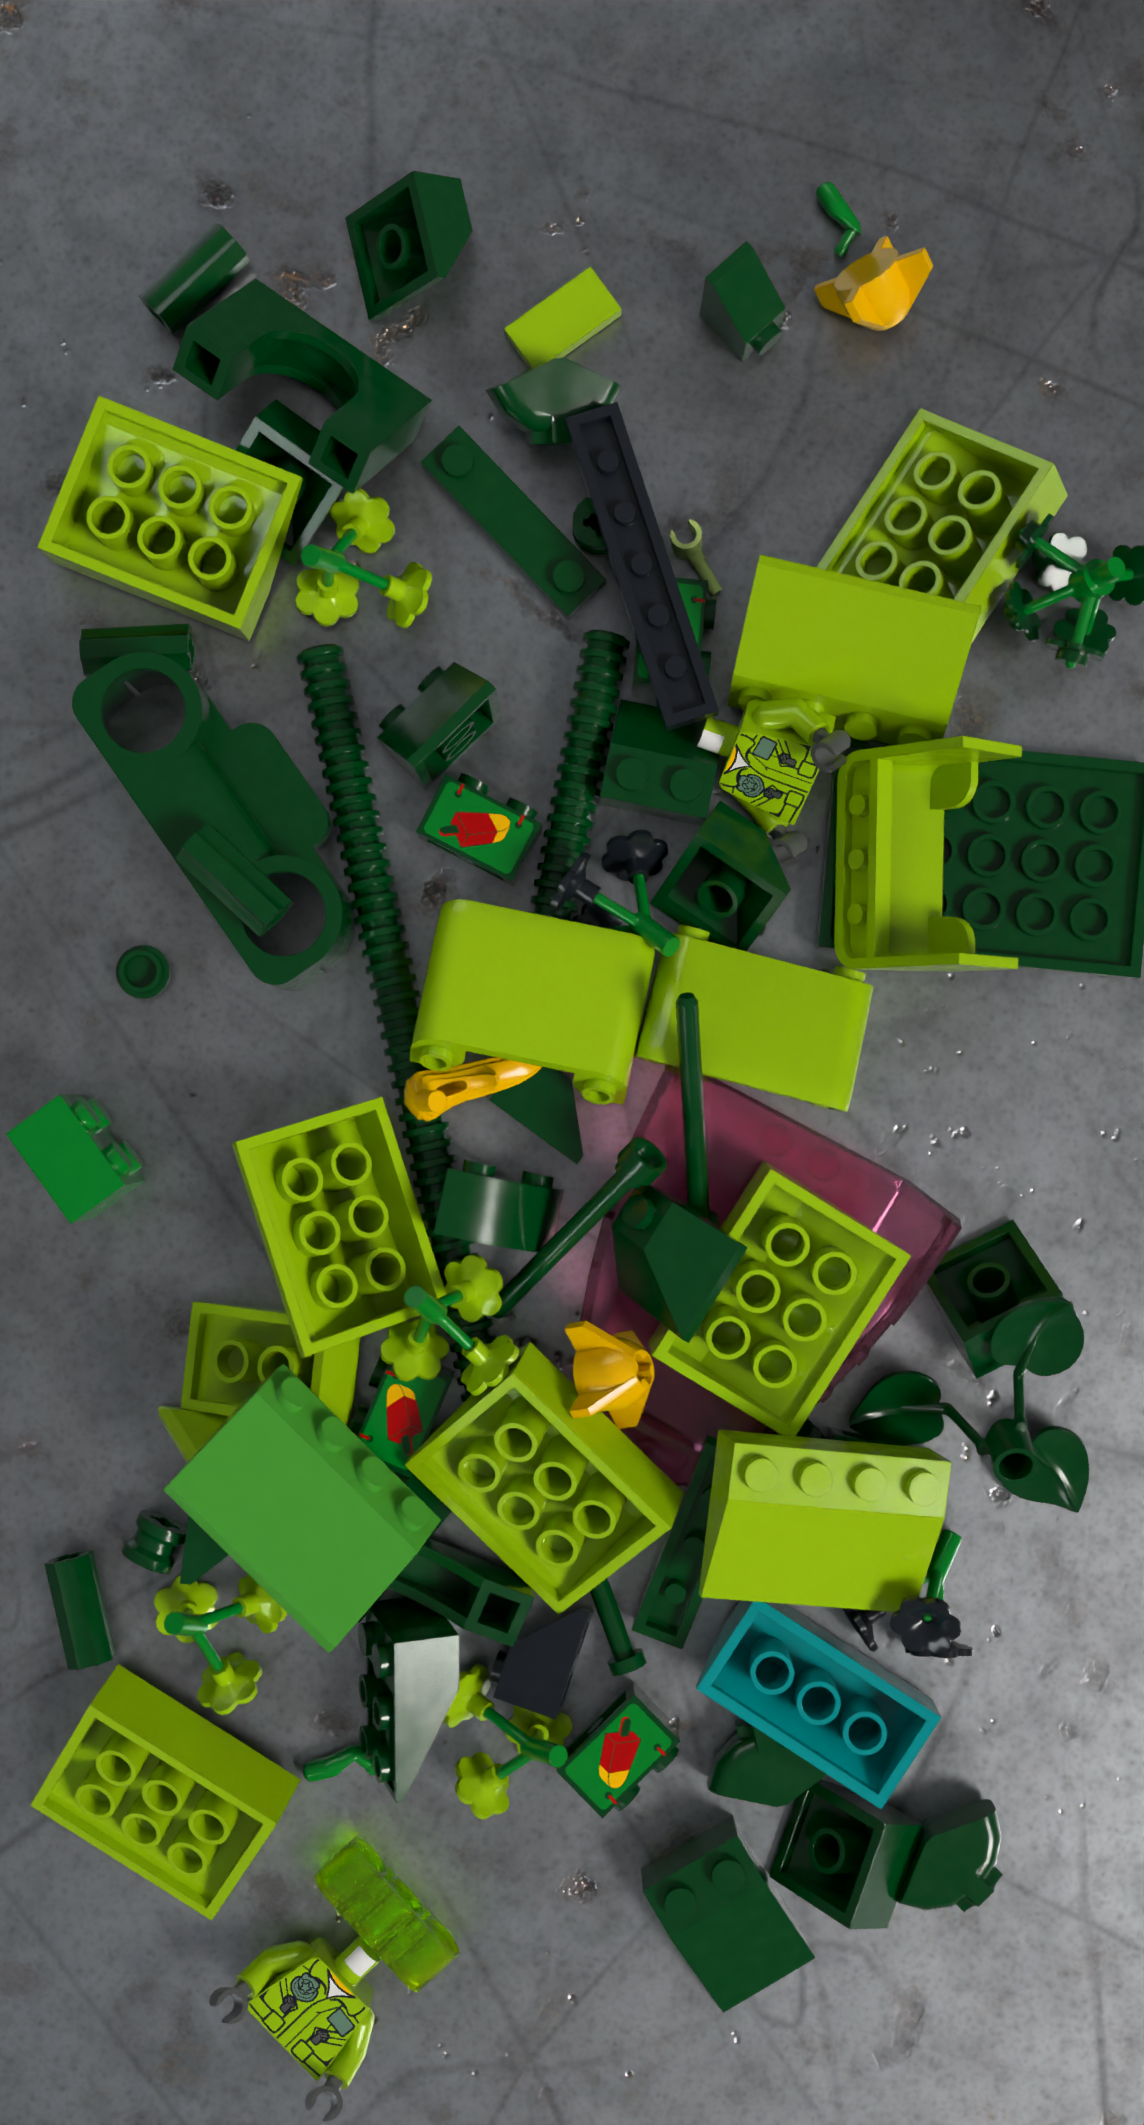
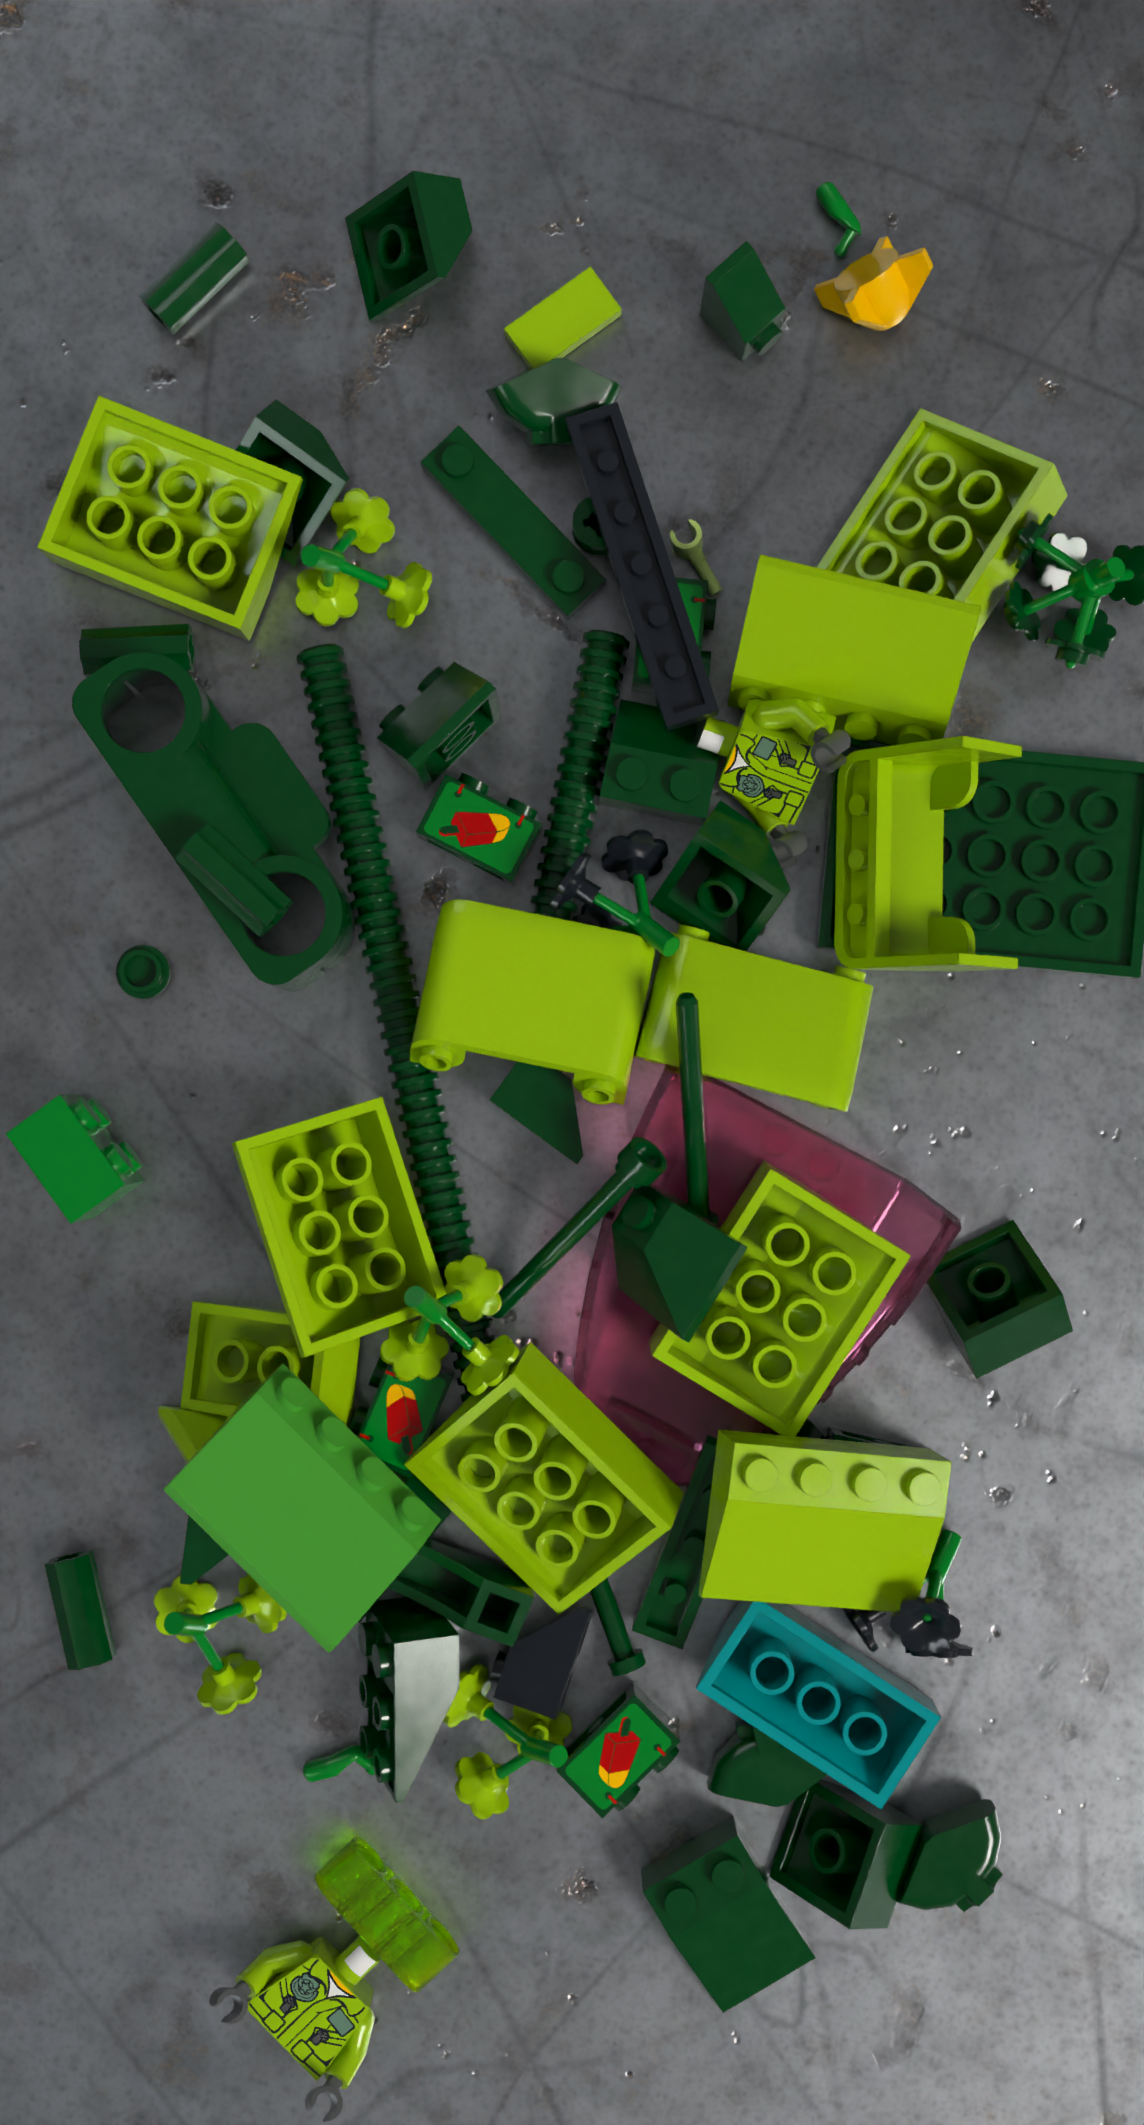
(154, 1542): dark green wheel -> none
(165, 1792): lime slope -> none
(267, 334): dark green arch -> none
(434, 1092): yellow piece -> none
(497, 1208): dark green brick -> none
(609, 1373): yellow piece -> none
(1032, 1336): dark green plant -> none

